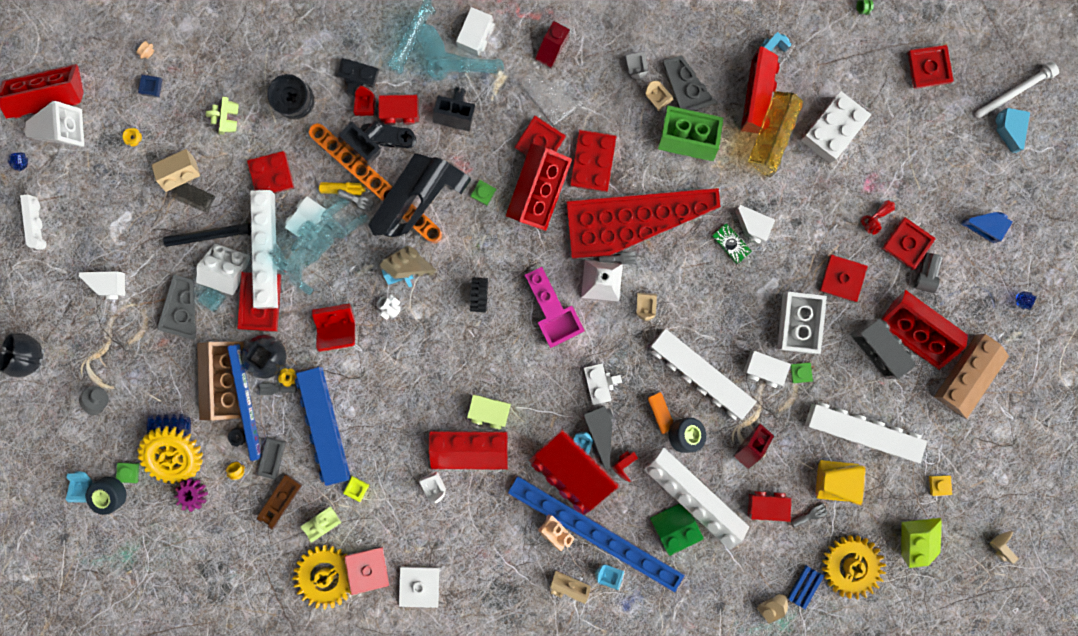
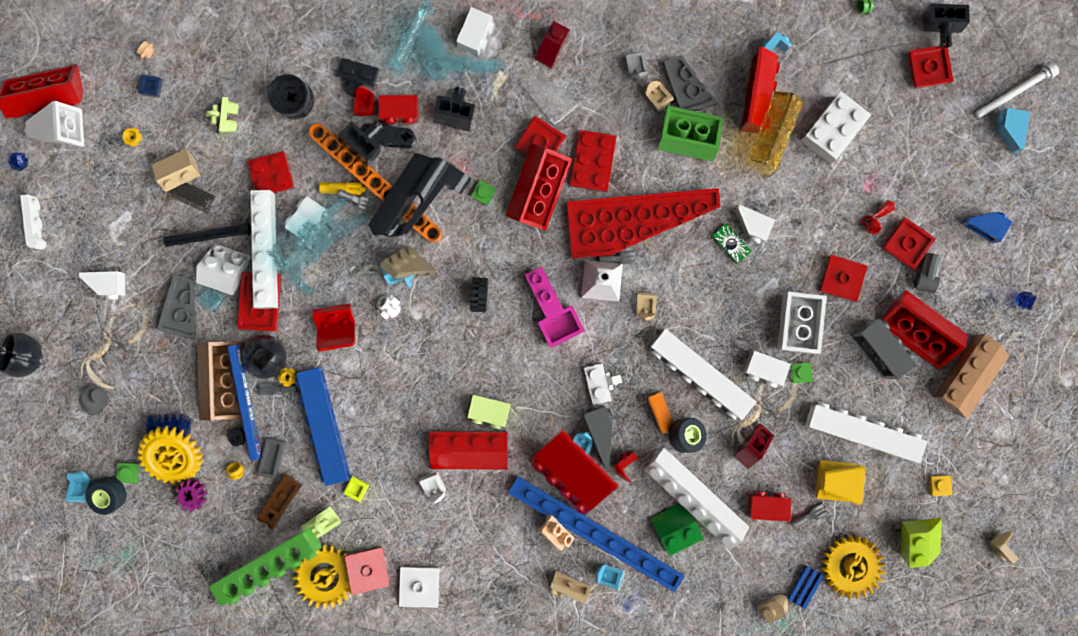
(224, 588): none -> bright green brick
(946, 20): none -> black brick

